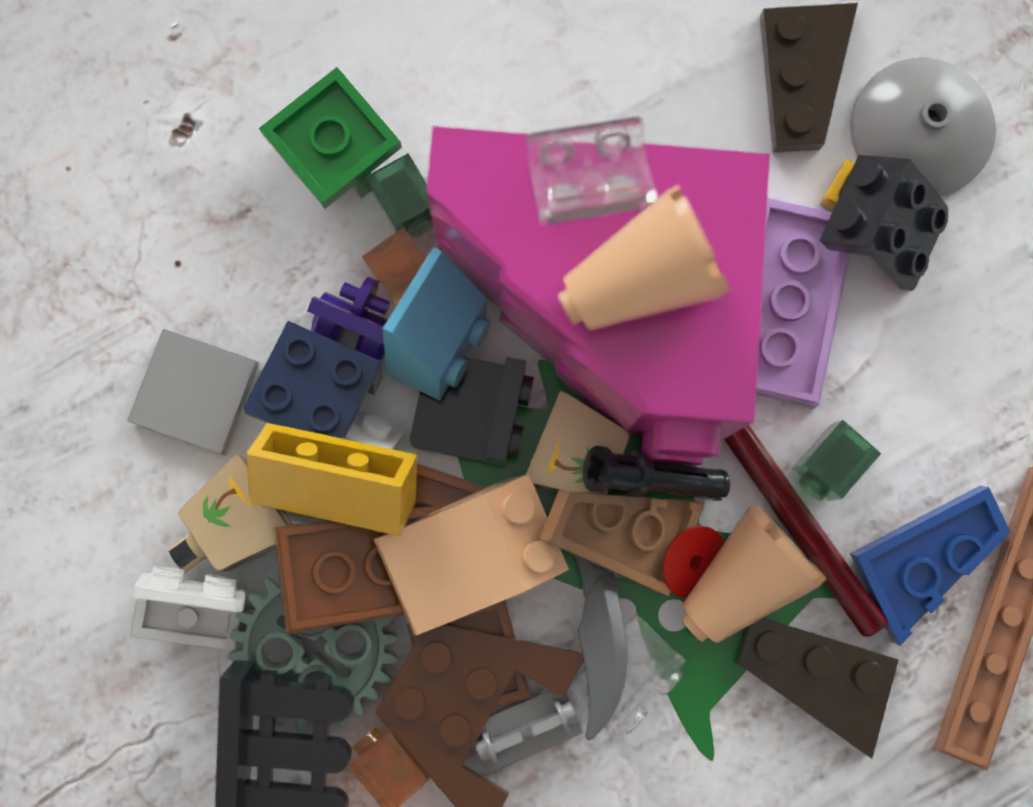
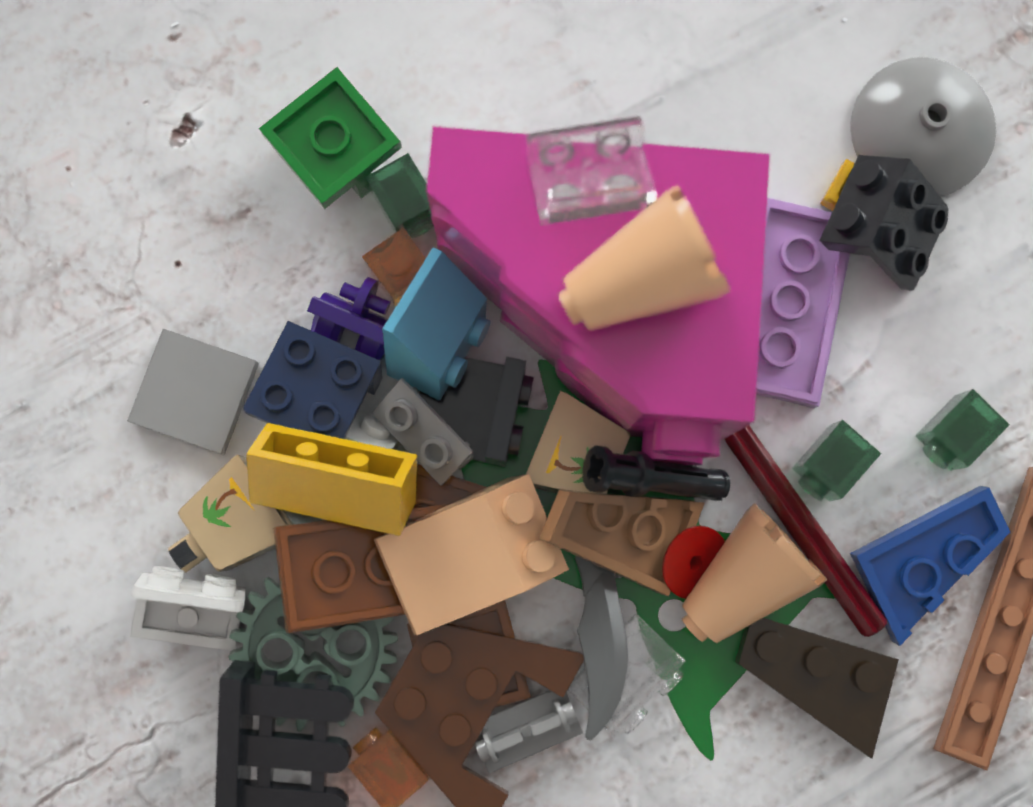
(423, 432): none -> light grey hinge
(803, 70): dark brown wing -> none
(961, 431): none -> clear green brick

